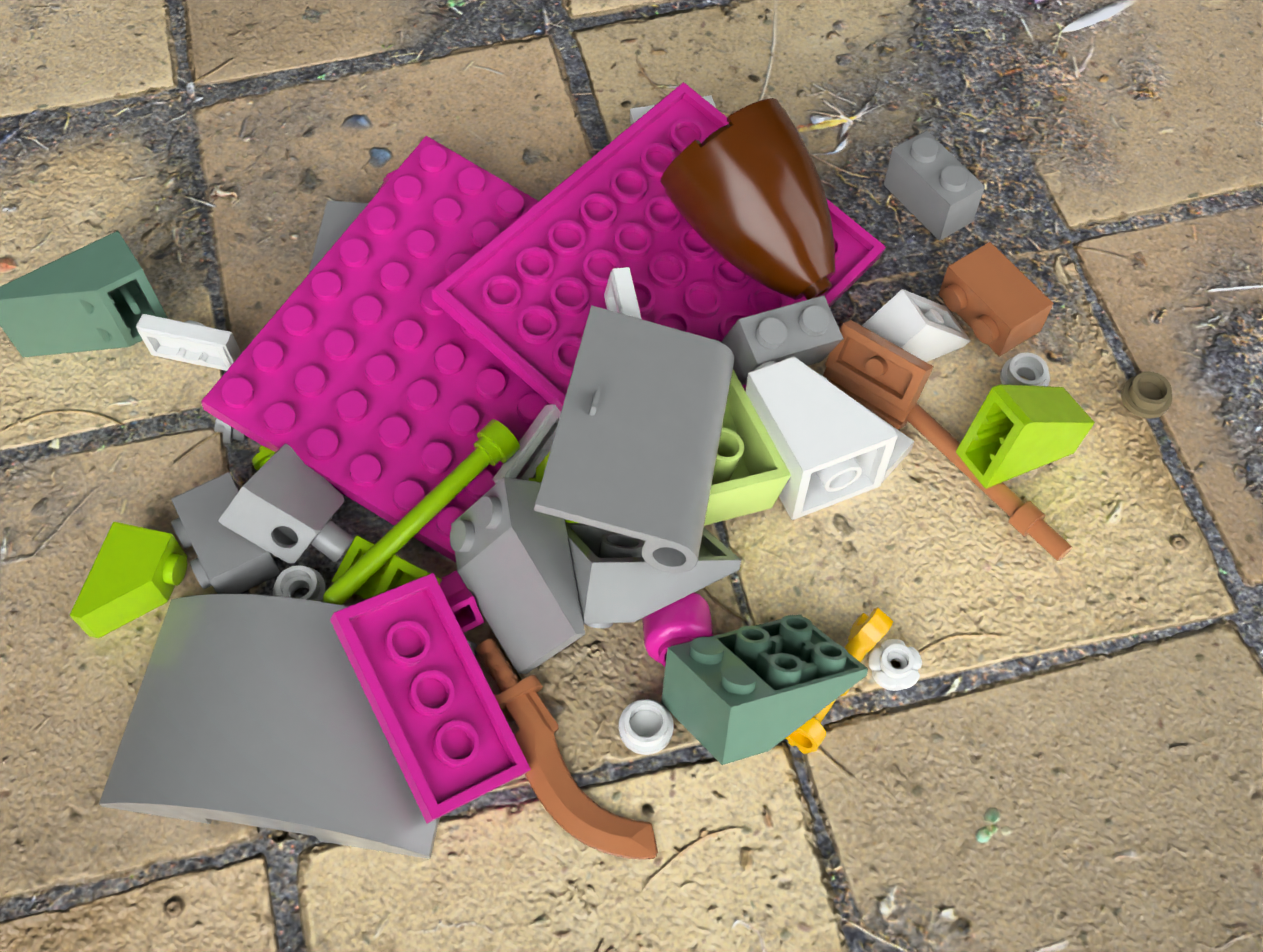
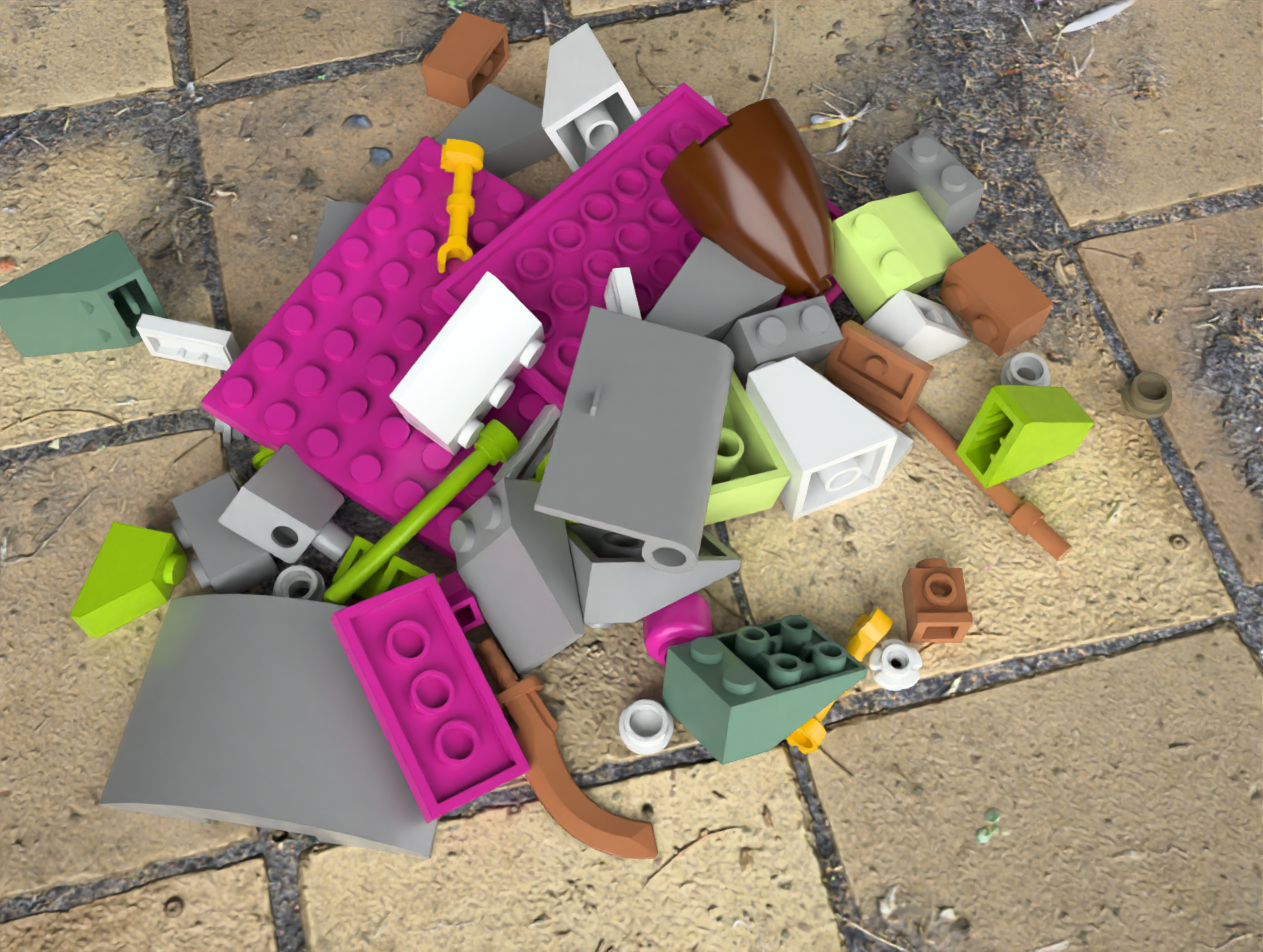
(463, 160): none -> yellow piece
(465, 59): none -> nougat brick
(470, 366): none -> white slope
(505, 129): none -> light grey slope
(584, 98): none -> white slope
(713, 294): none -> light grey slope
(890, 248): none -> yellowish green slope
(934, 617): none -> nougat brick

